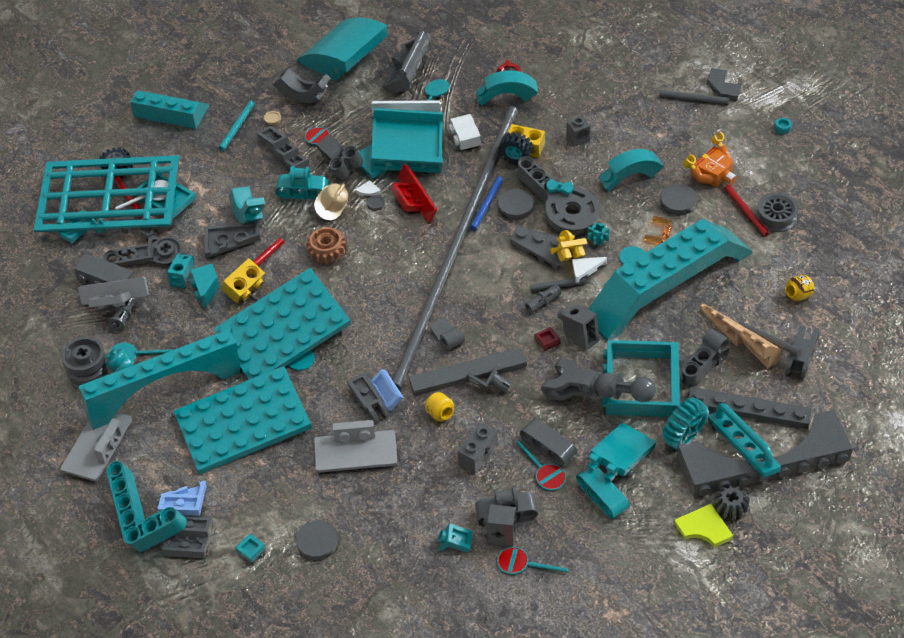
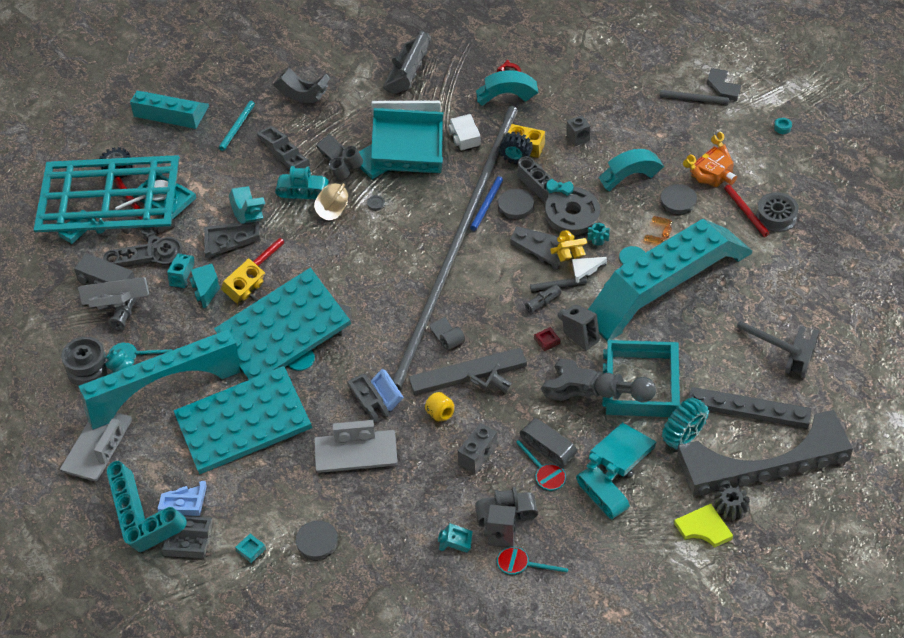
(272, 118): tan piece -> none
(315, 135): red piece -> none
(326, 245): nougat gear -> none
(344, 46): teal slope -> none
(368, 189): white tile -> none
(412, 194): red bracket -> none
(437, 88): teal piece -> none
(713, 349): dark grey piece -> none
(726, 416): teal piece -> none
(764, 350): light nougat wedge -> none
(799, 288): yellow head -> none

